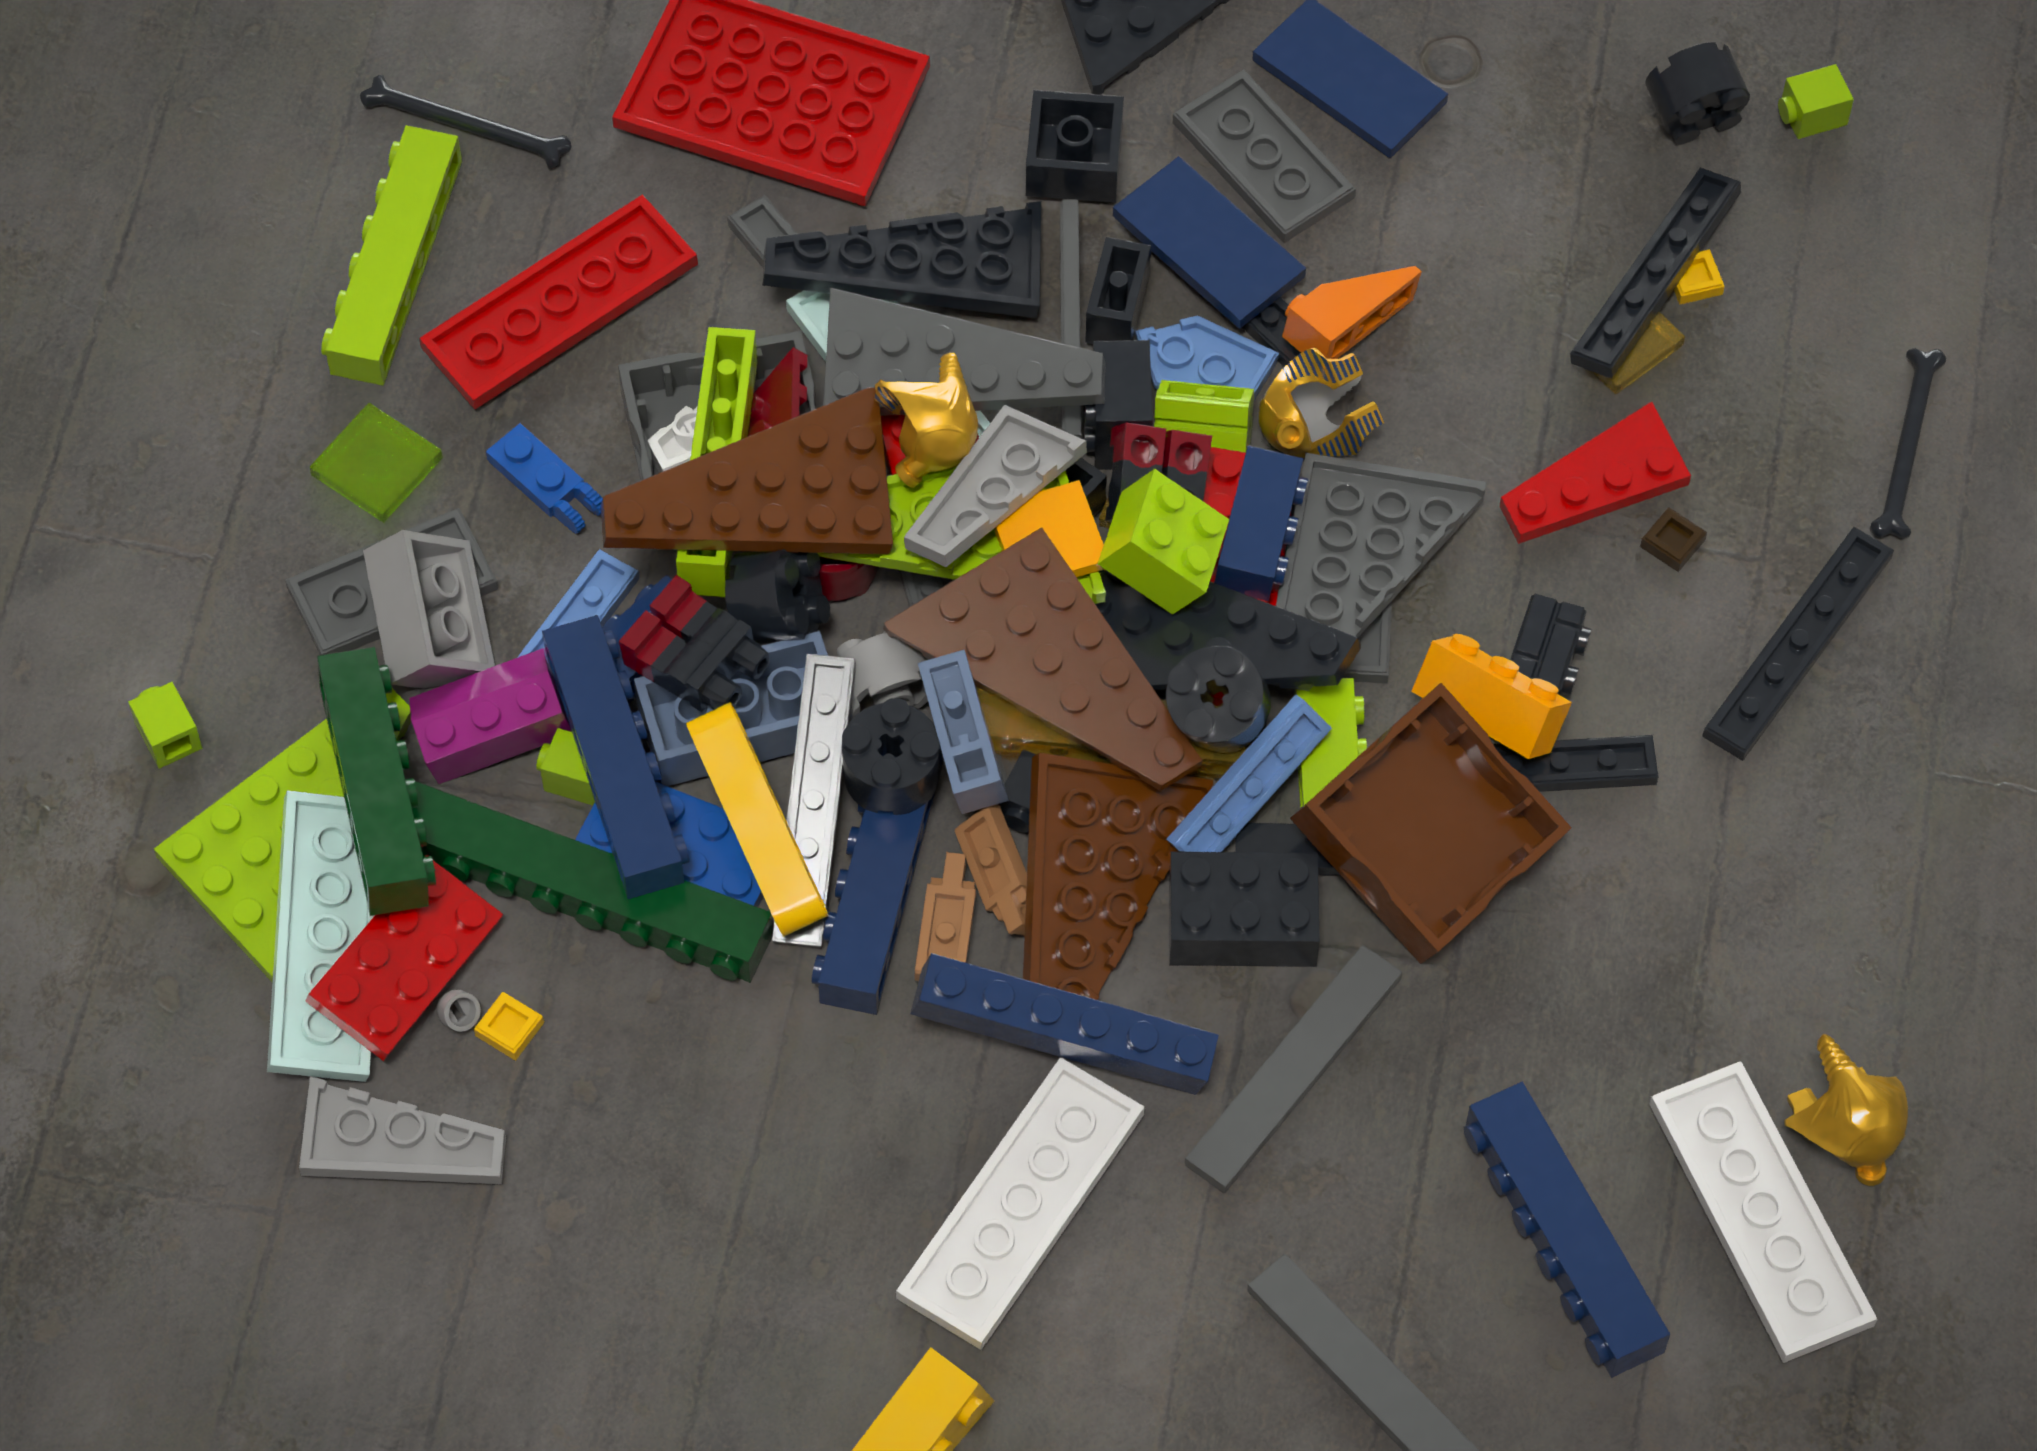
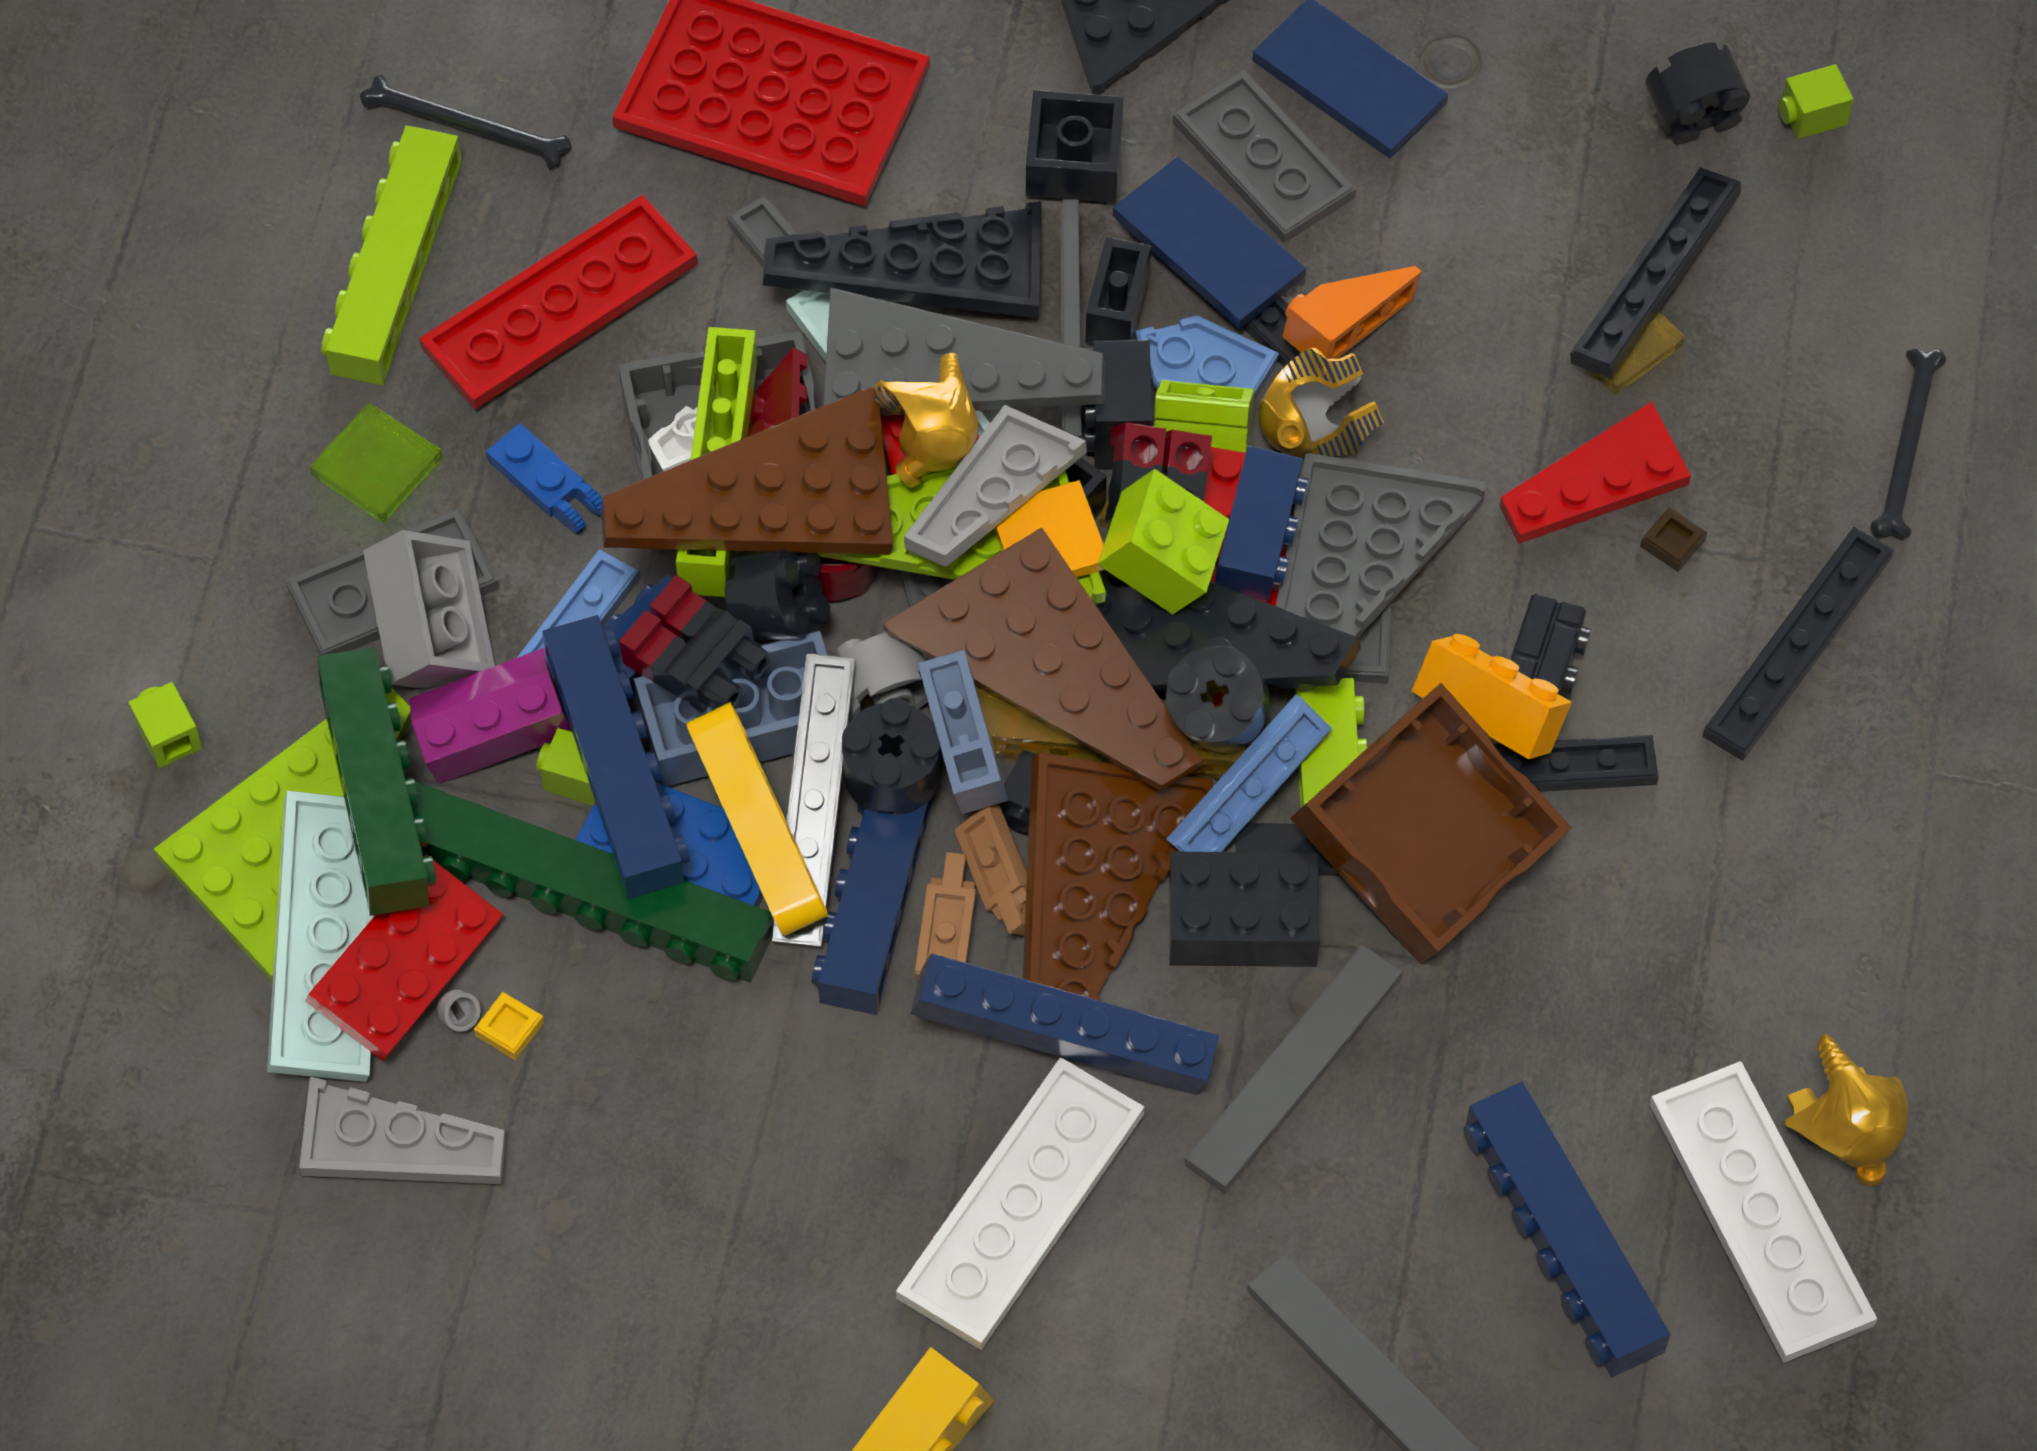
(1700, 280): yellow tile -> none

